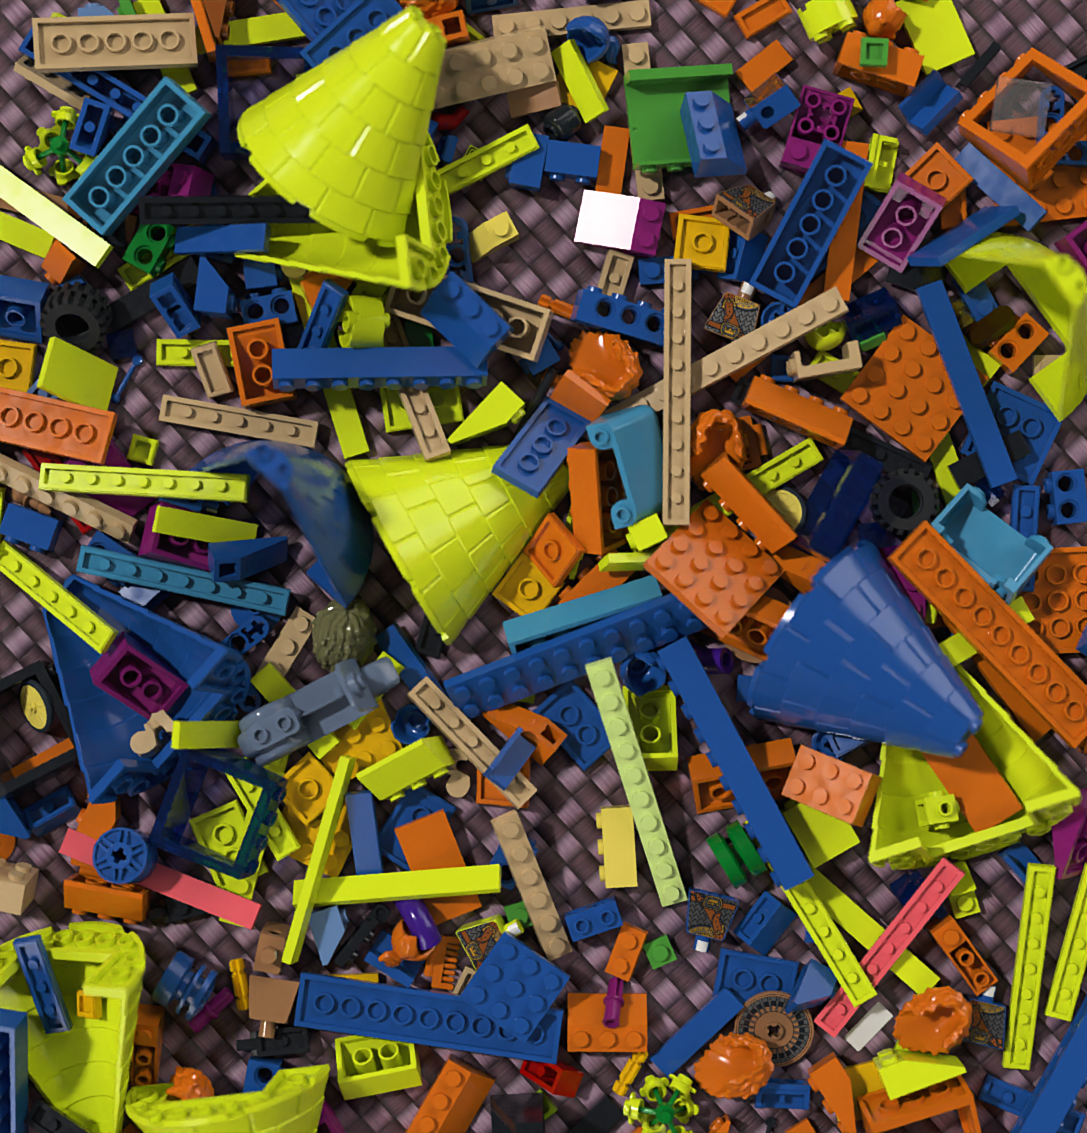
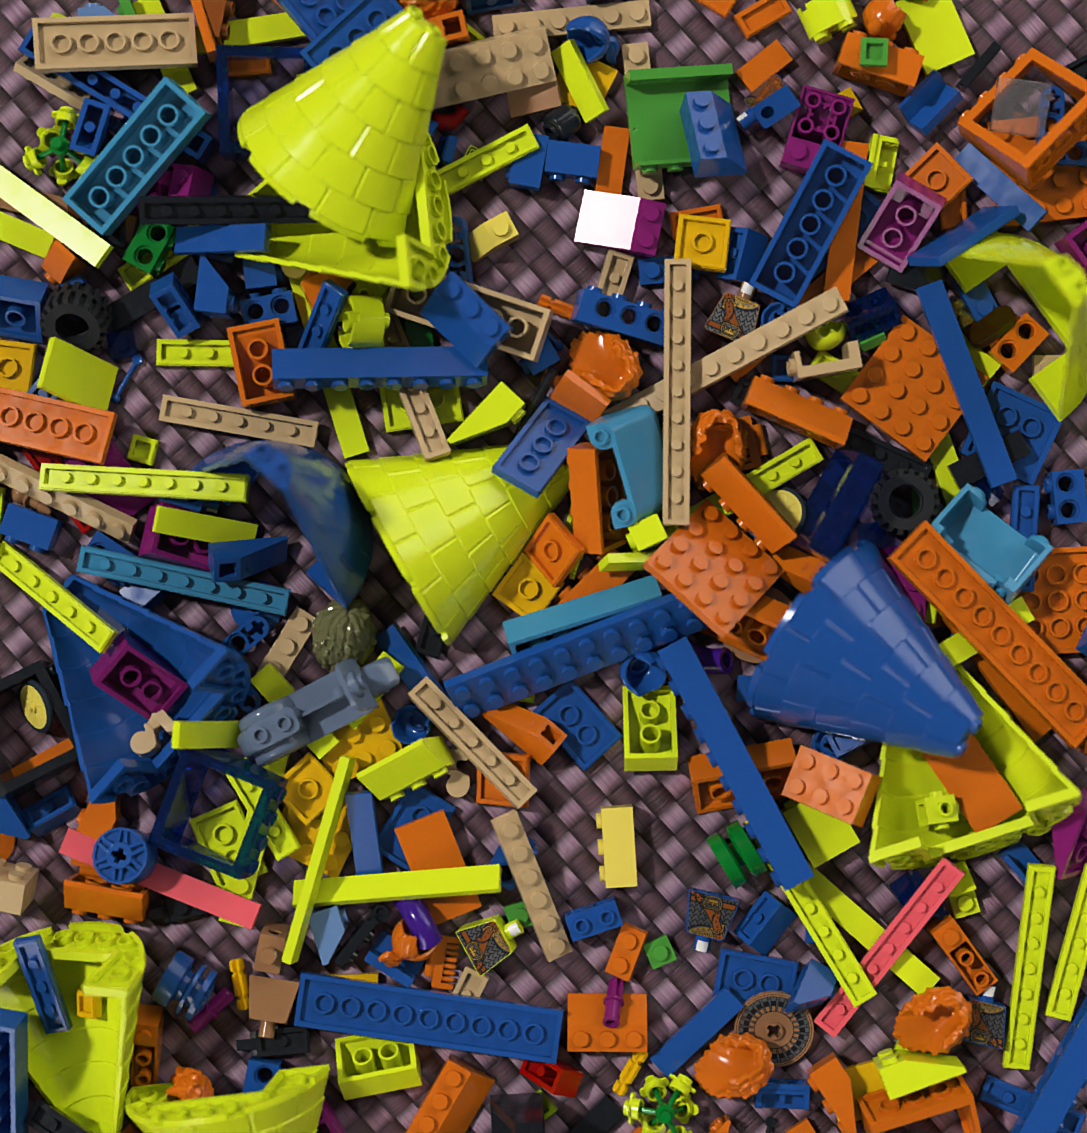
(212, 369): tan tile -> none
(509, 760): blue panel -> none
(514, 986): blue plate -> none
(636, 781): yellowish green plate -> none
(744, 210): torso -> none
(868, 1026): white sticker -> none

